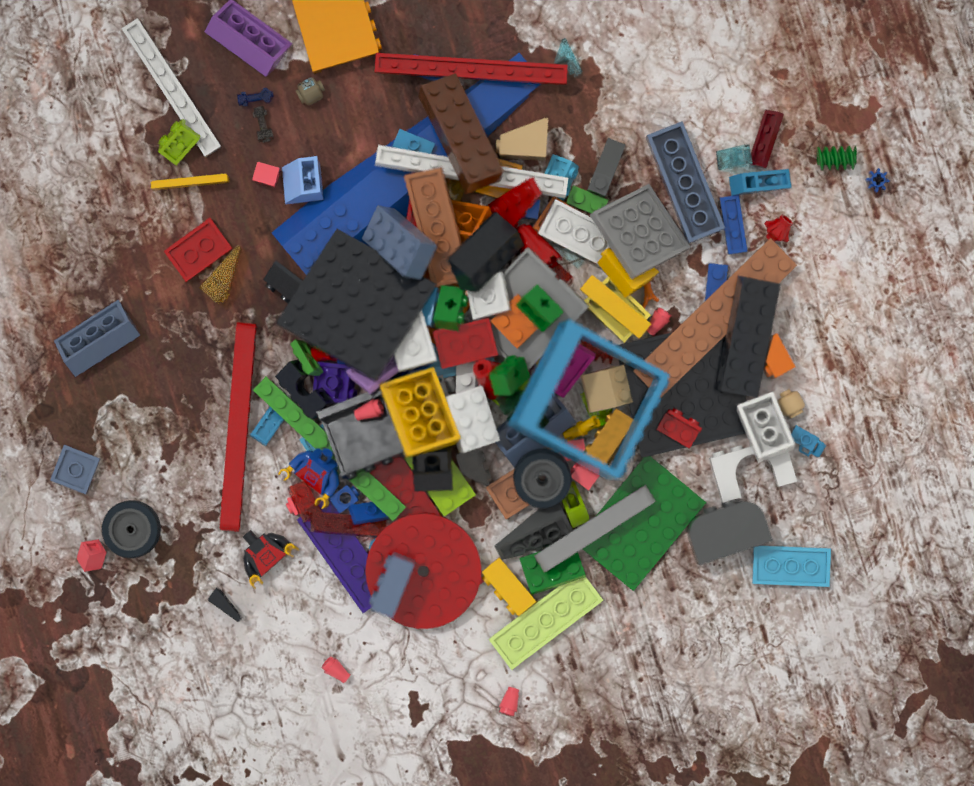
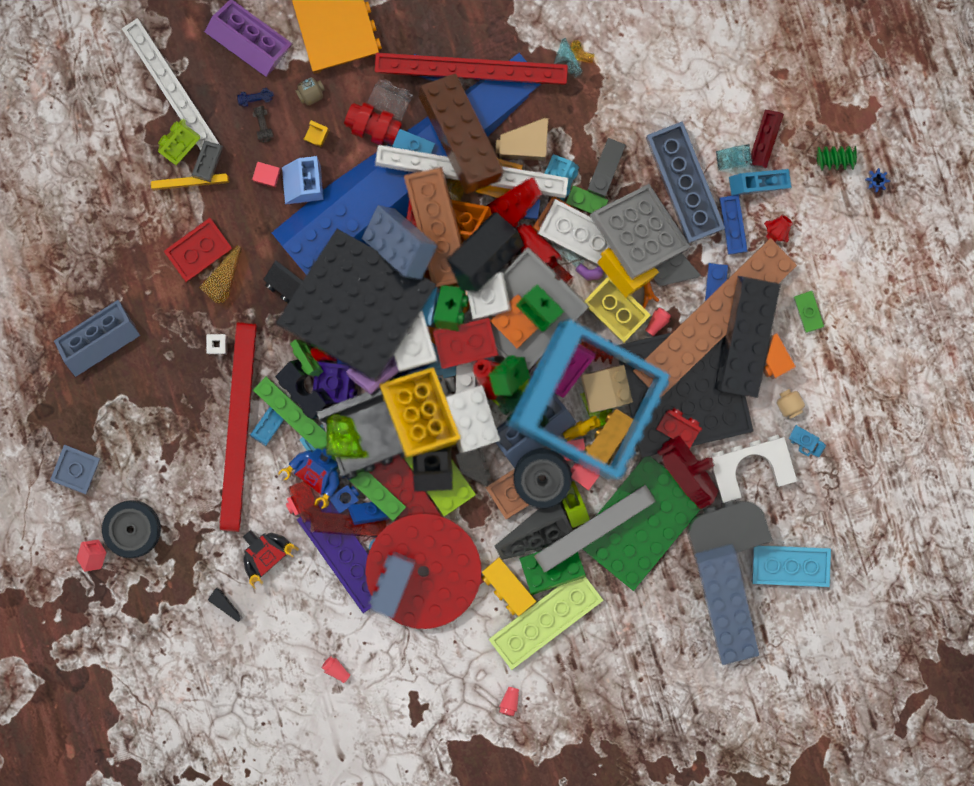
(207, 161): none -> dark grey plate
(210, 349): none -> white piece
(316, 134): none -> yellow panel
(342, 438): none -> clear neon green slope
(365, 121): none -> red piece
(371, 409): coral cone -> none
(390, 98): none -> clear bracket
(579, 52): none -> clear yellow arm
(589, 275): none -> medium lavender arm
(615, 306): yellow tile -> none
(675, 271): none -> dark grey wing
(689, 472): none -> dark red piece
(727, 604): none -> sand blue brick
(765, 427): white brick -> none
(808, 311): none -> bright green plate

